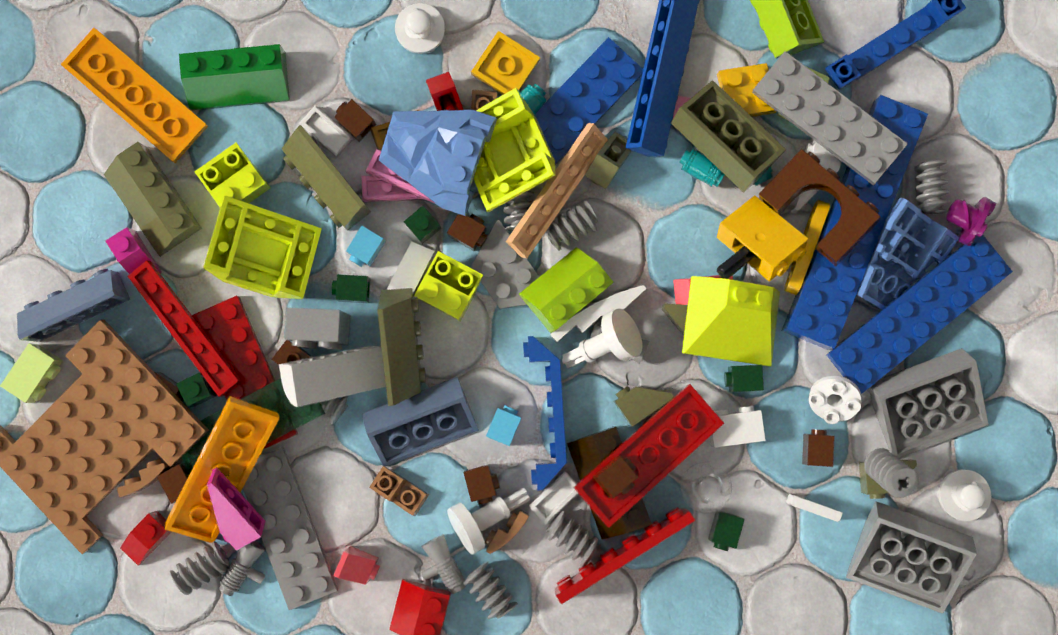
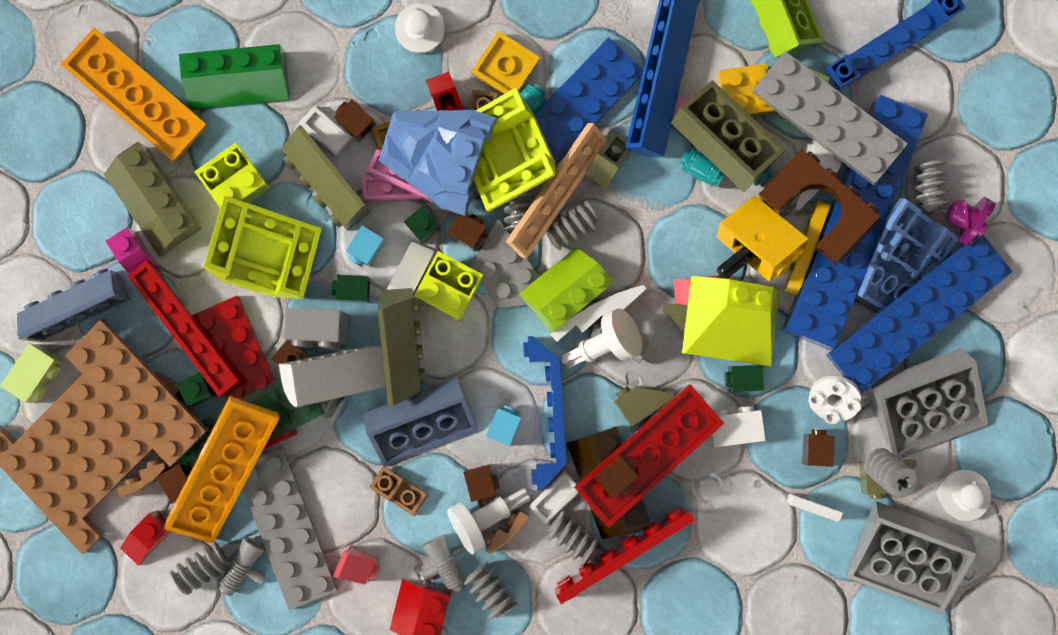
(234, 514): slope -> none
(726, 530): dark green brick -> none

